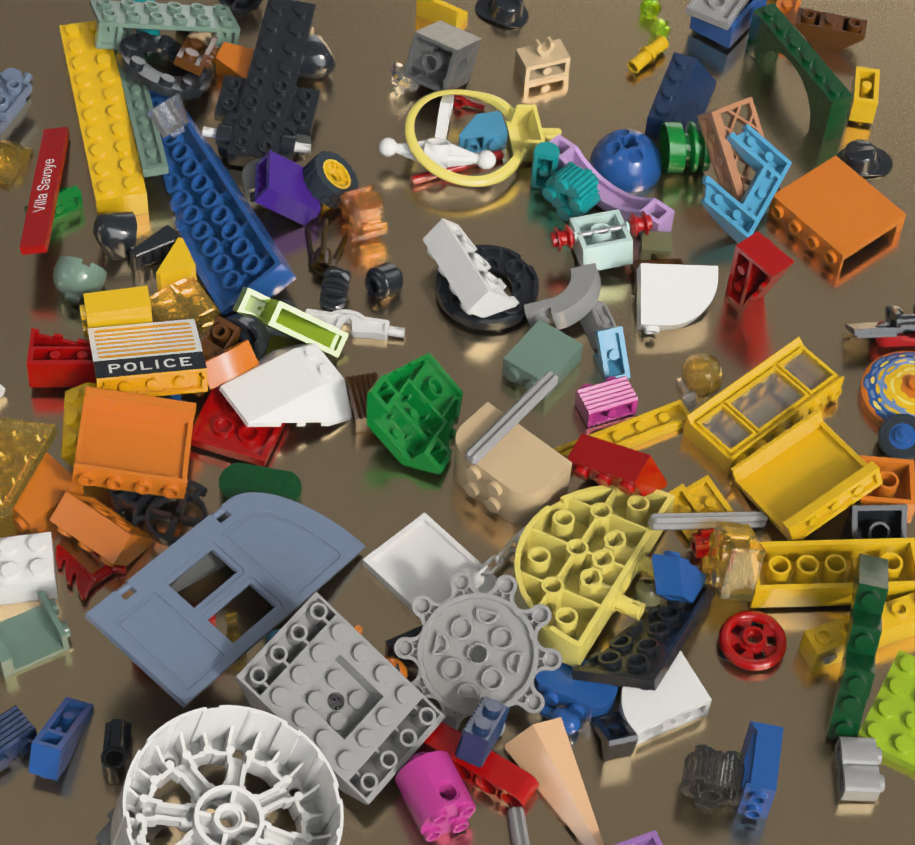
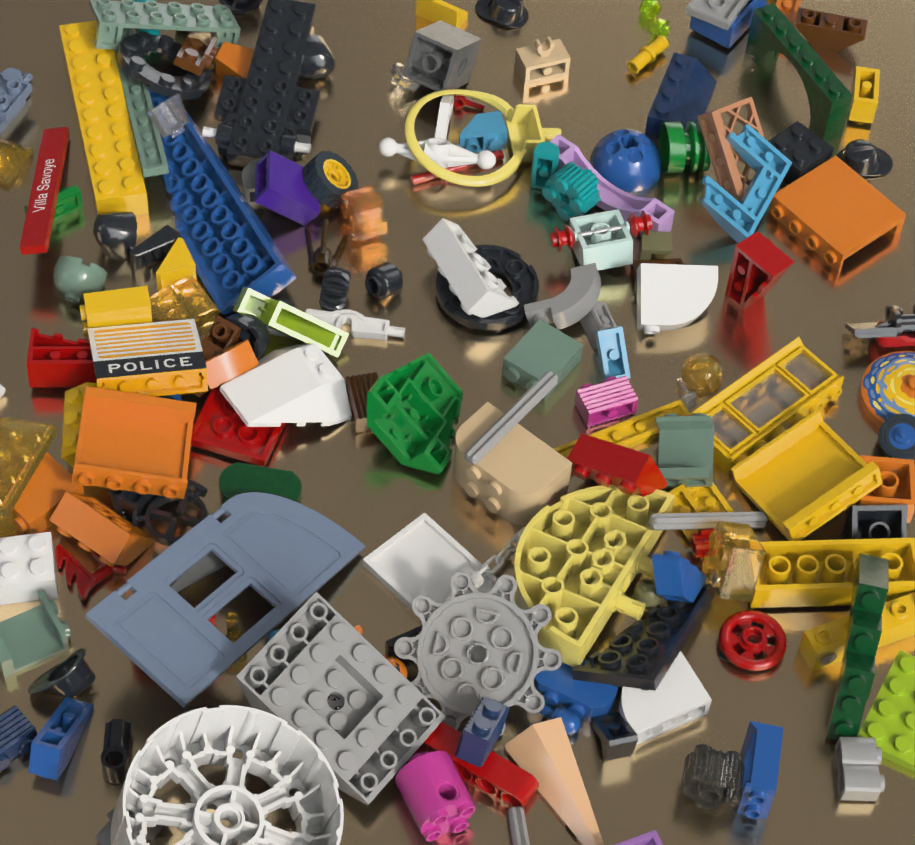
(66, 678): none -> black piece
(686, 449): none -> sand green panel
(802, 148): none -> black brick

